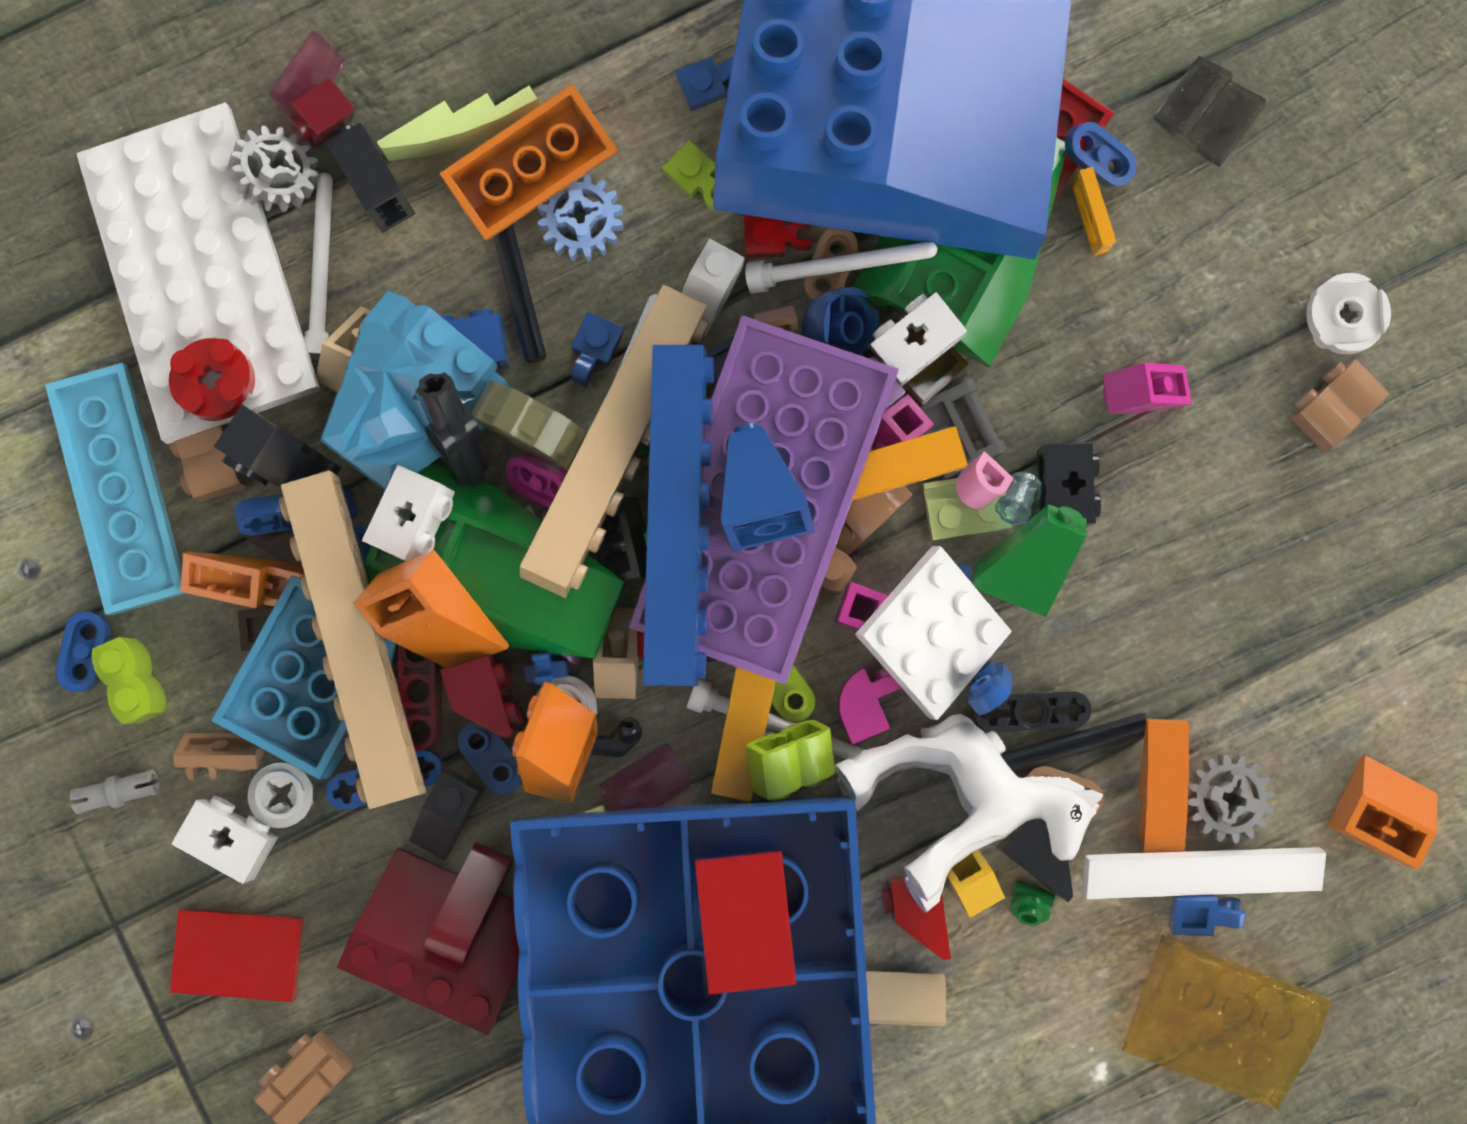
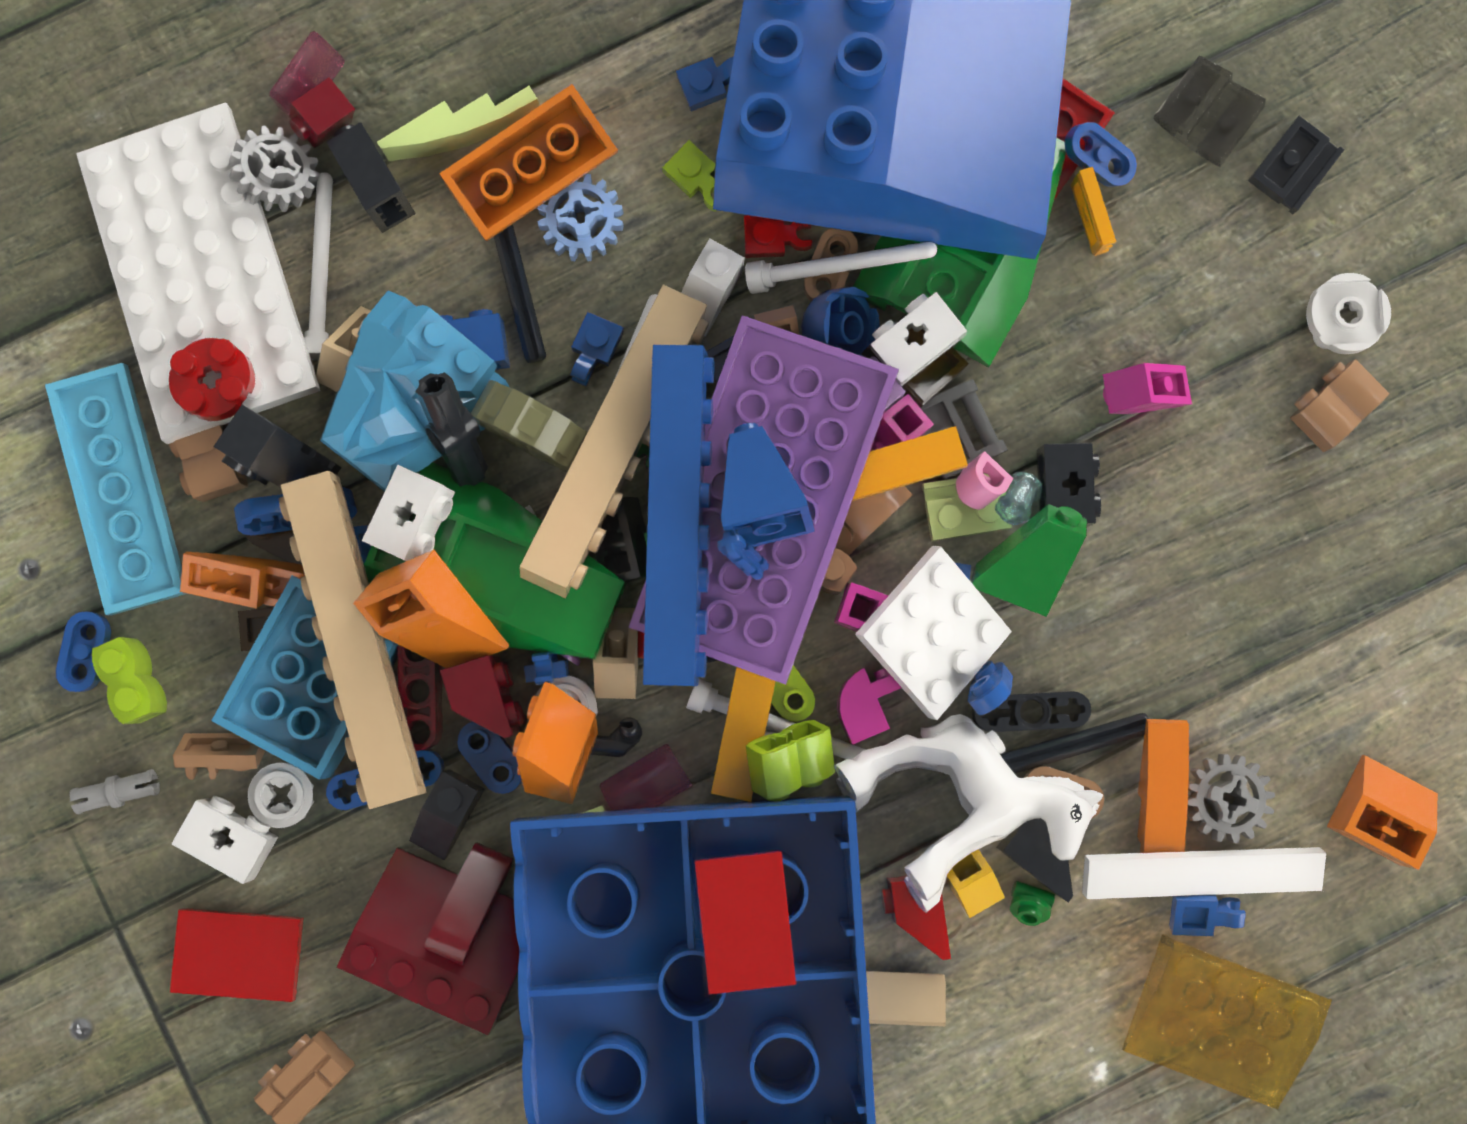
(535, 478): dark pink plate -> none
(742, 555): none -> blue axle
(1296, 165): none -> black plate

